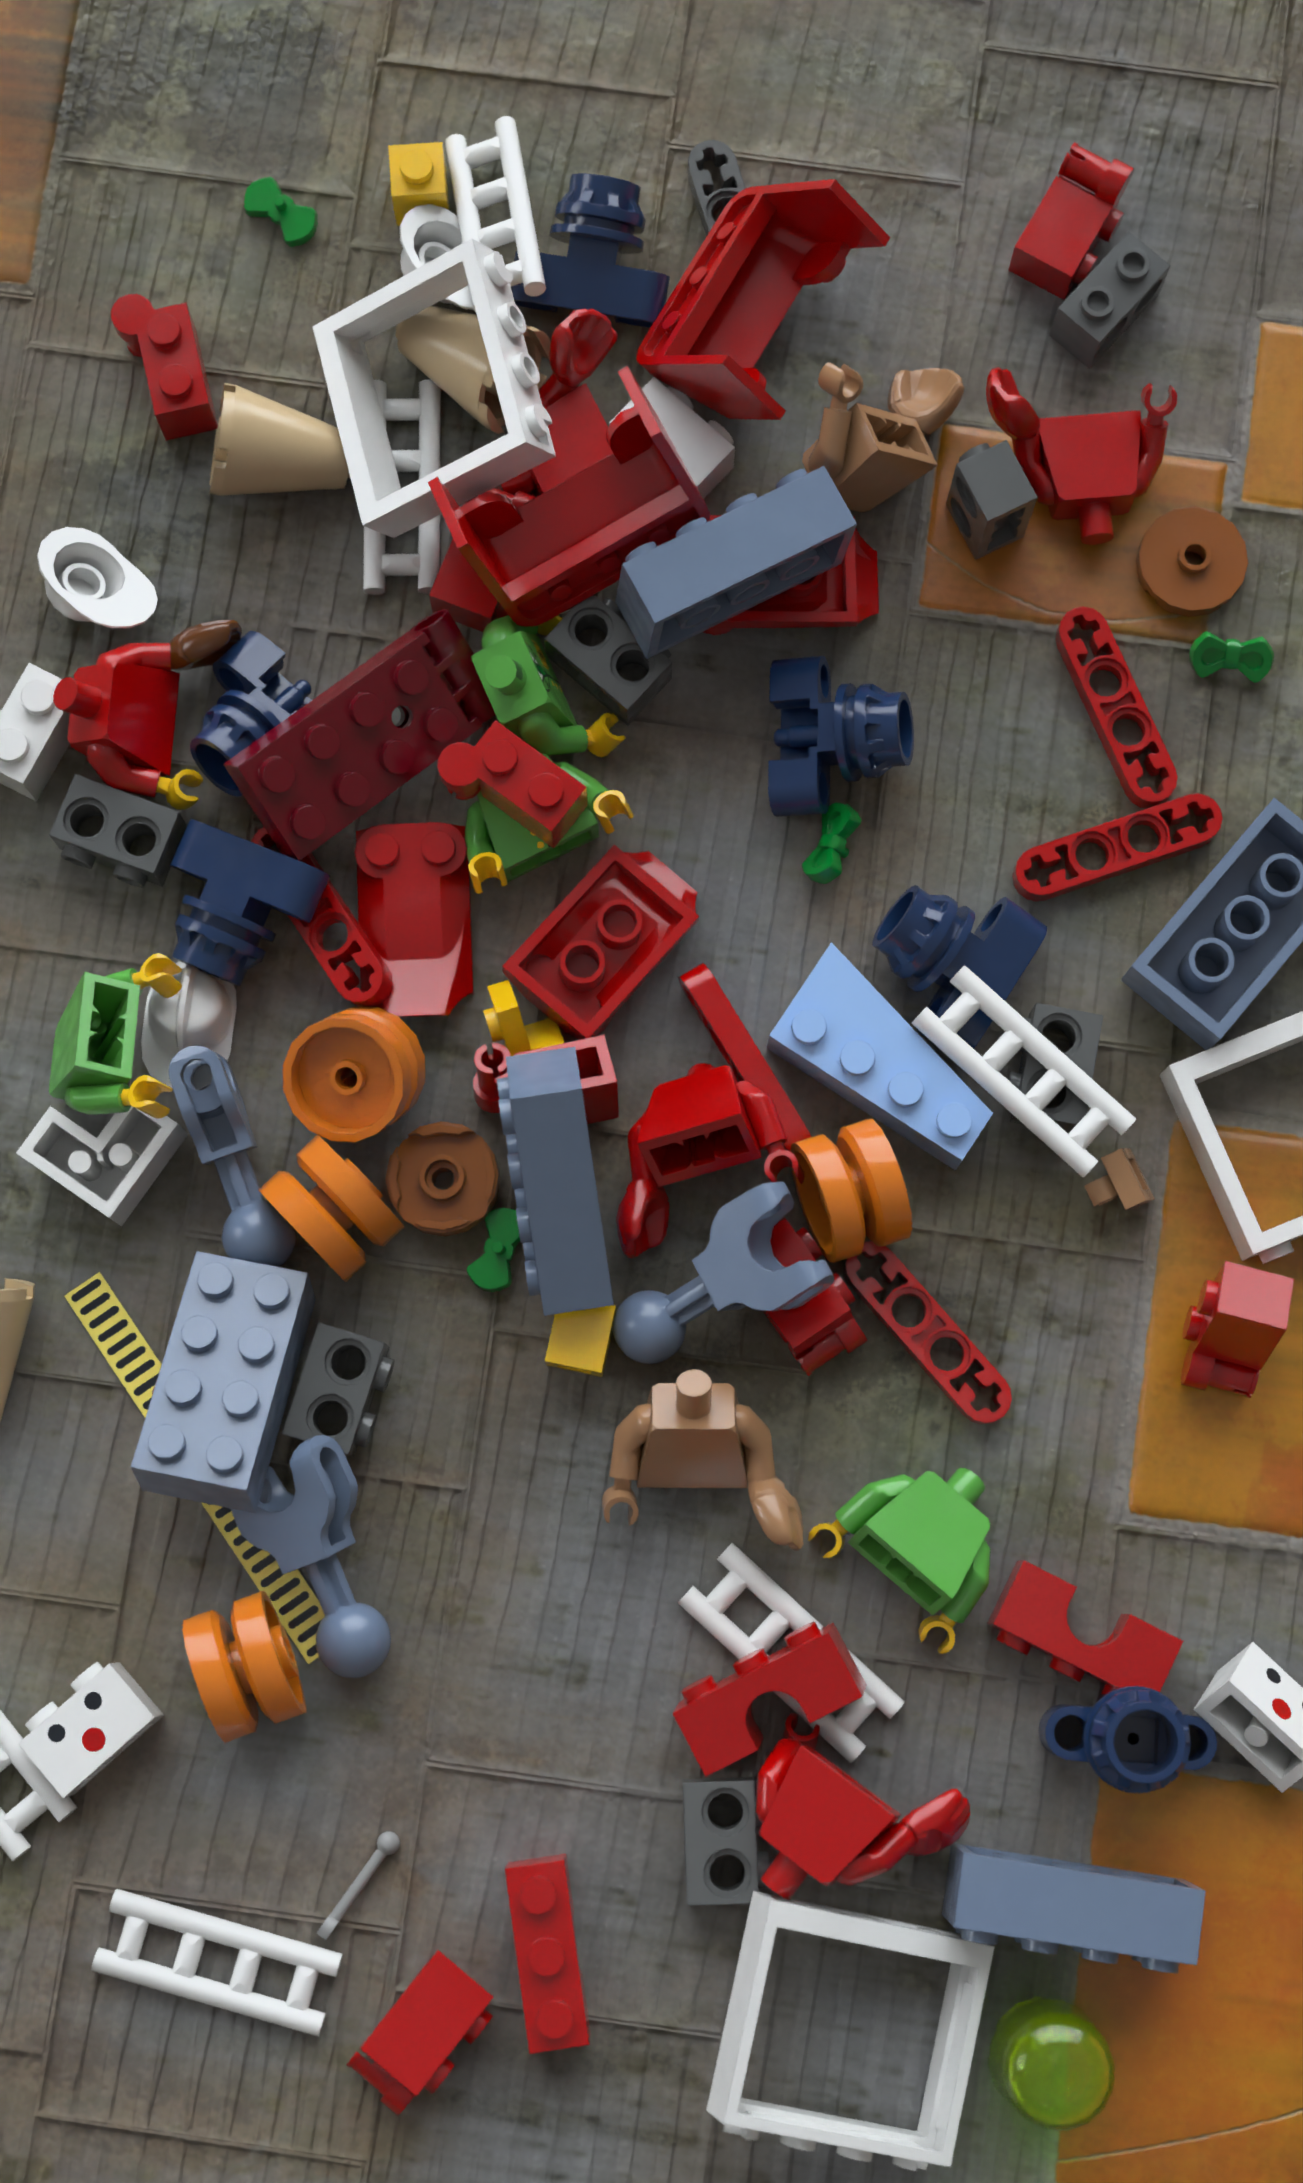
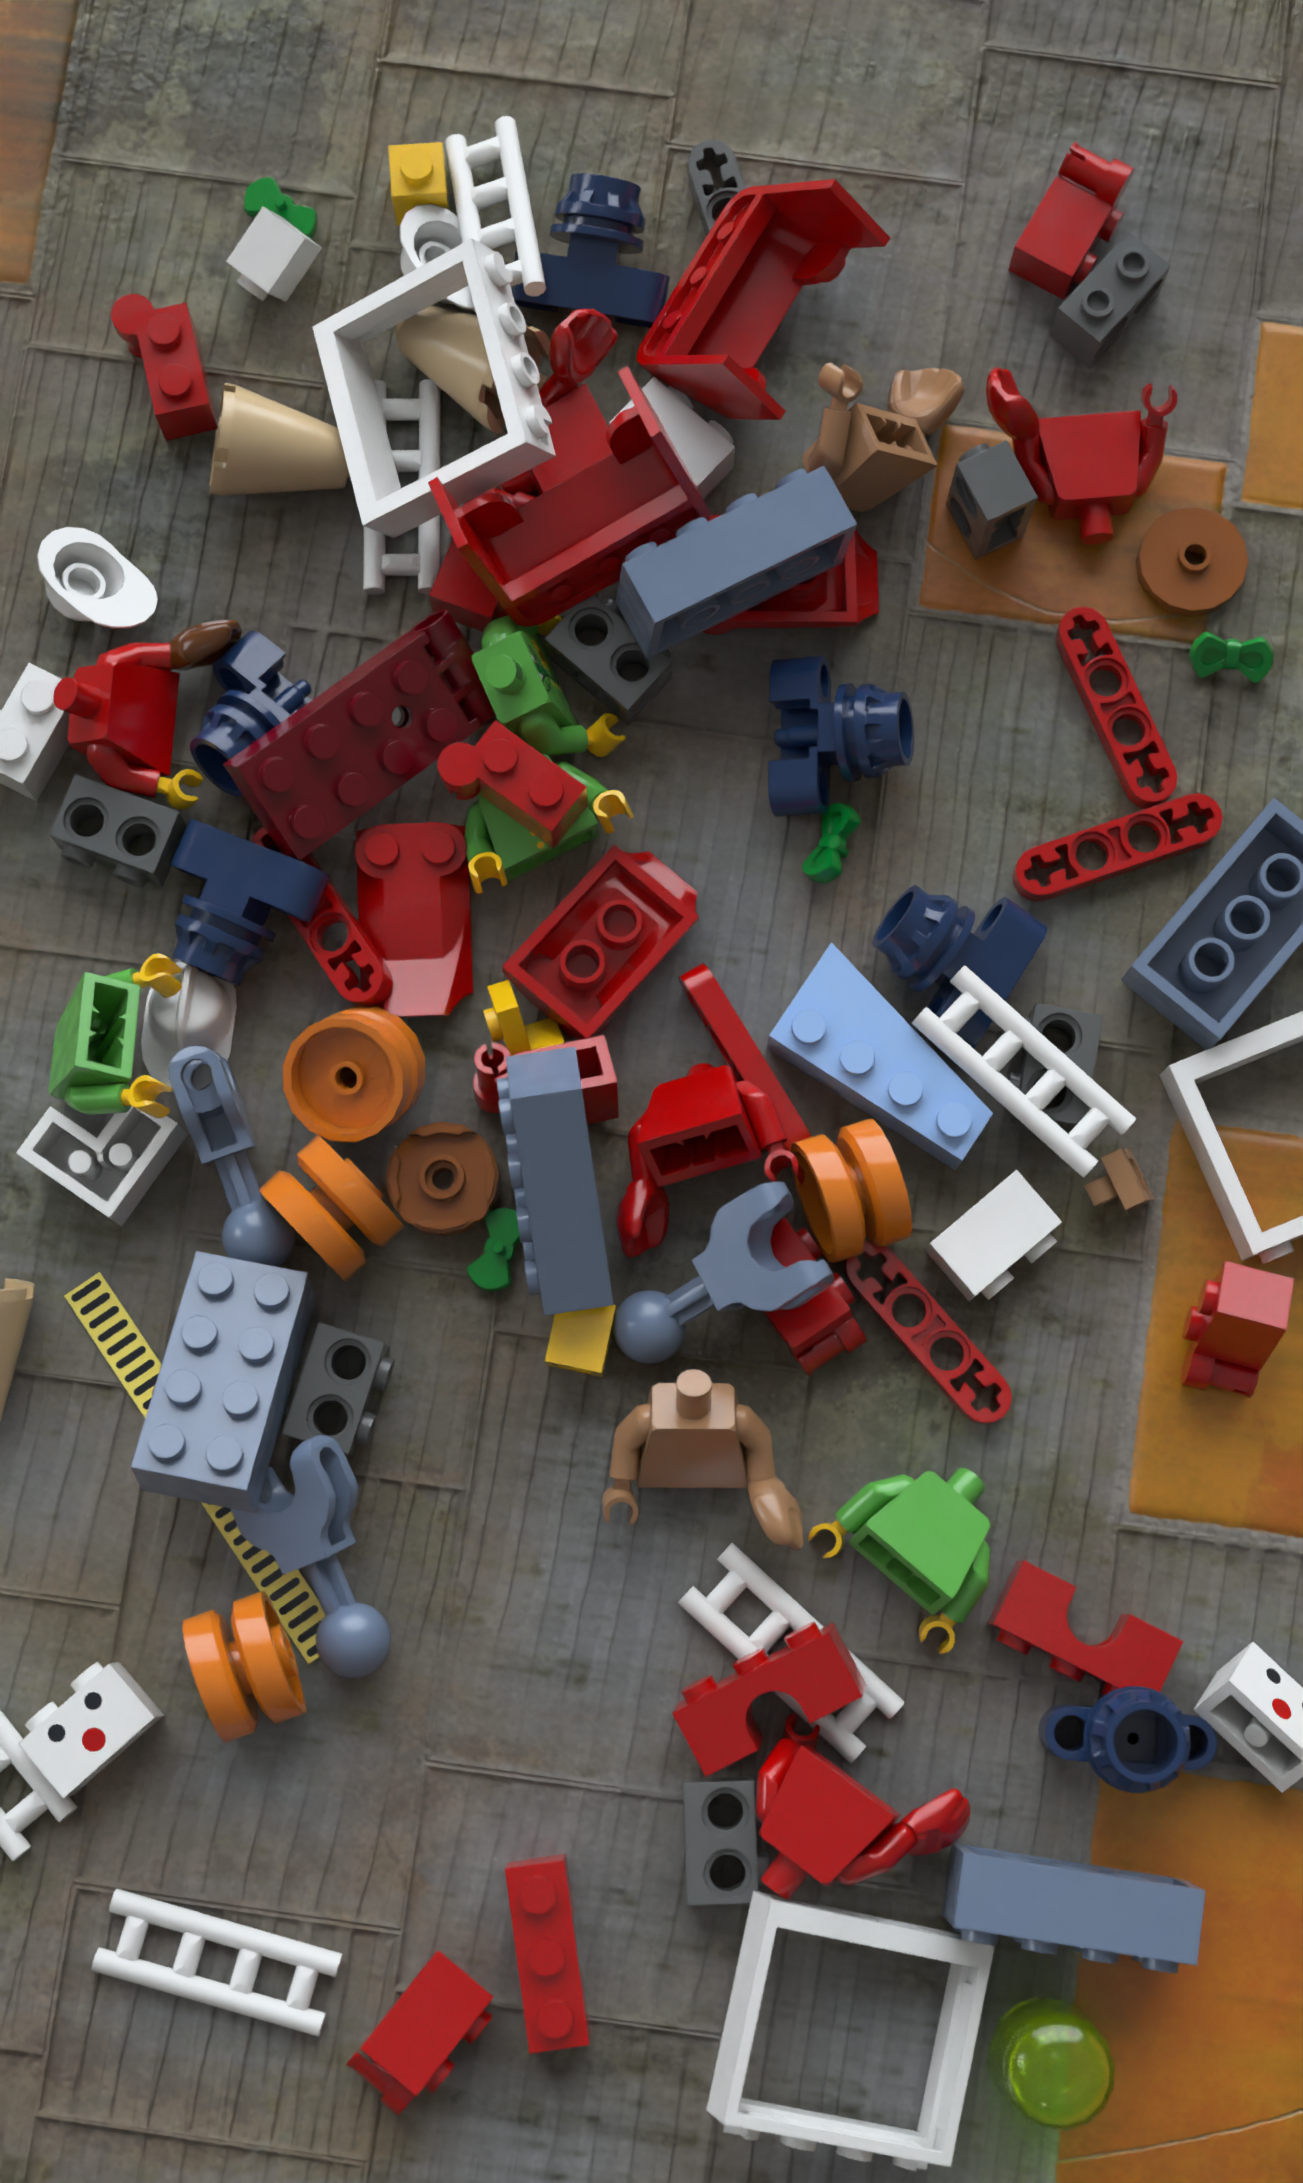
(272, 256): none -> white brick
(387, 1844): light grey hinge -> none
(993, 1237): none -> white brick

